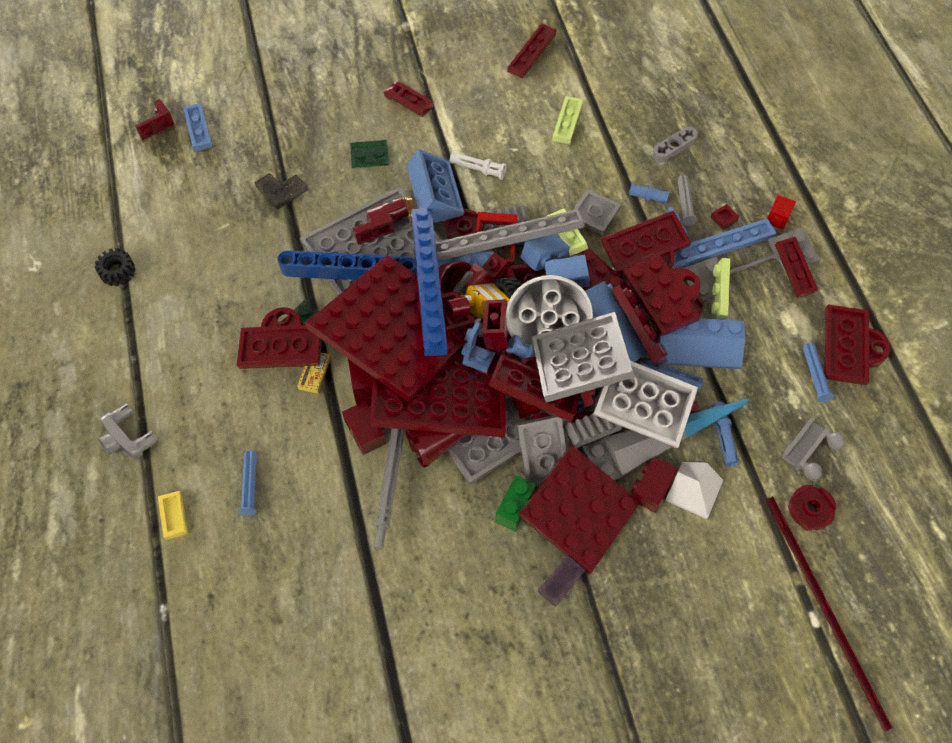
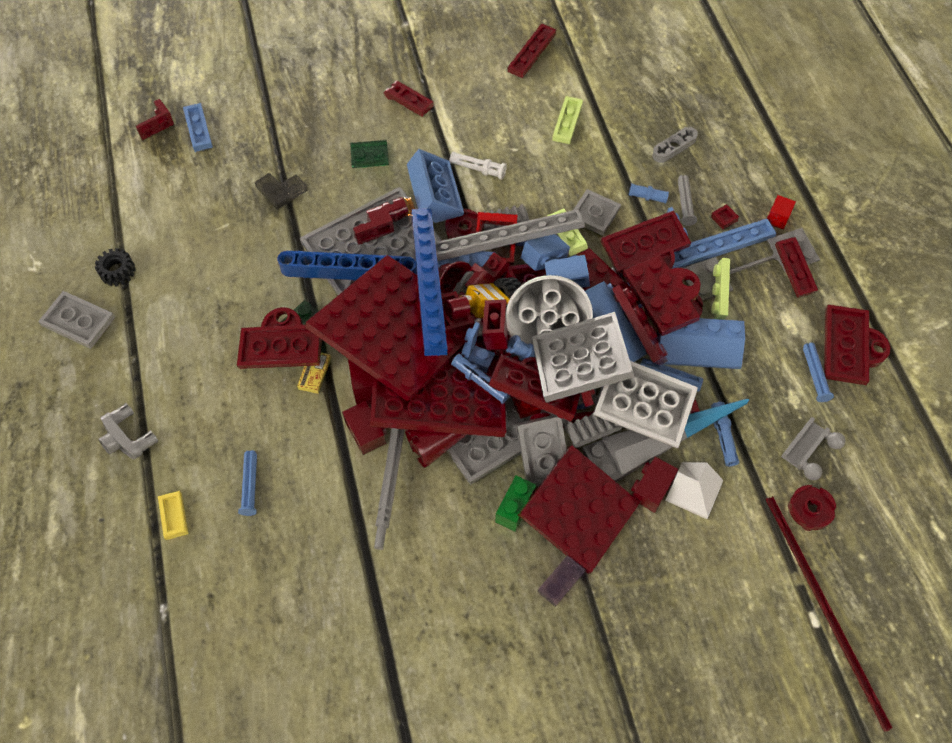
(76, 319): none -> light grey plate
(461, 364): none -> medium blue pin

